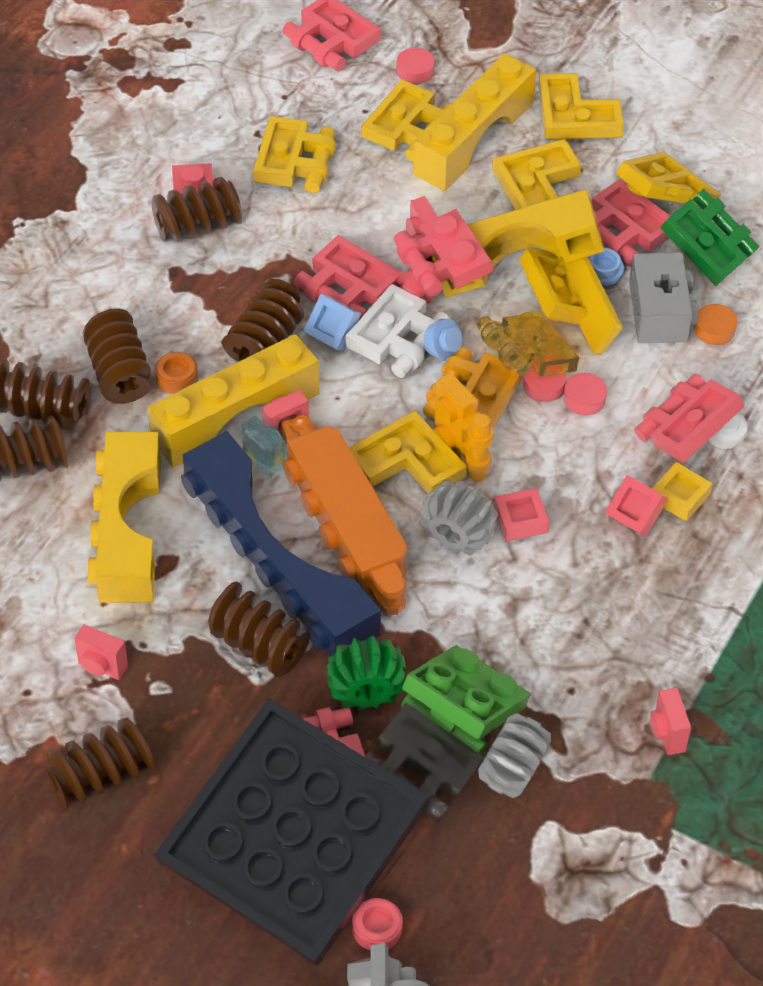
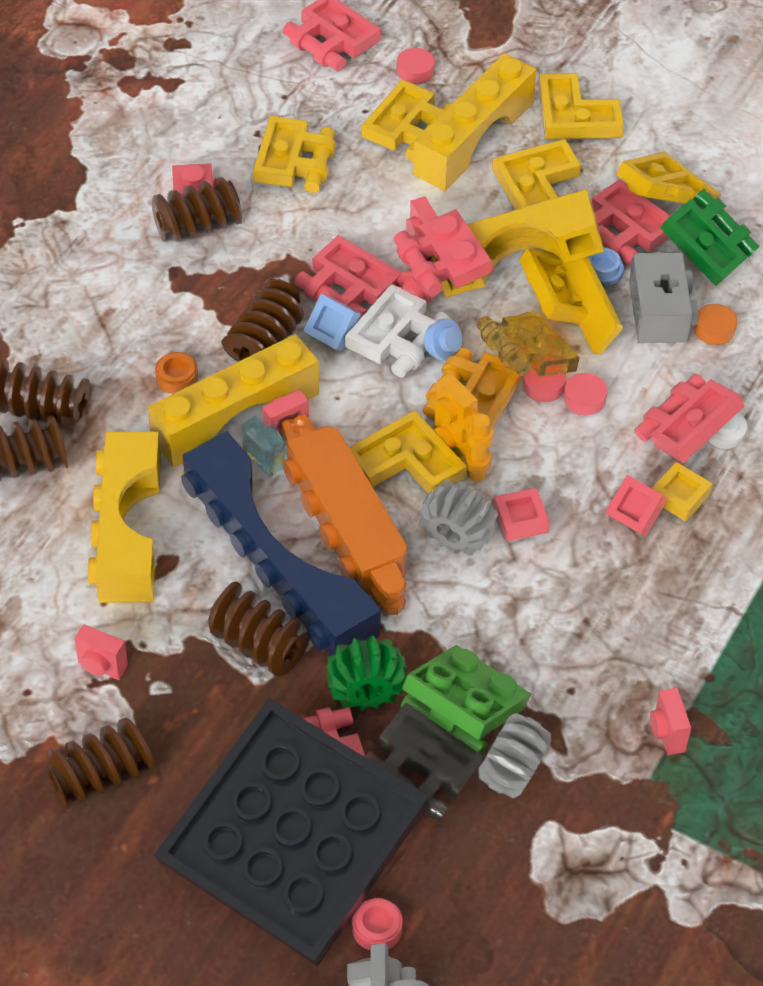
(117, 356): reddish brown piece -> none

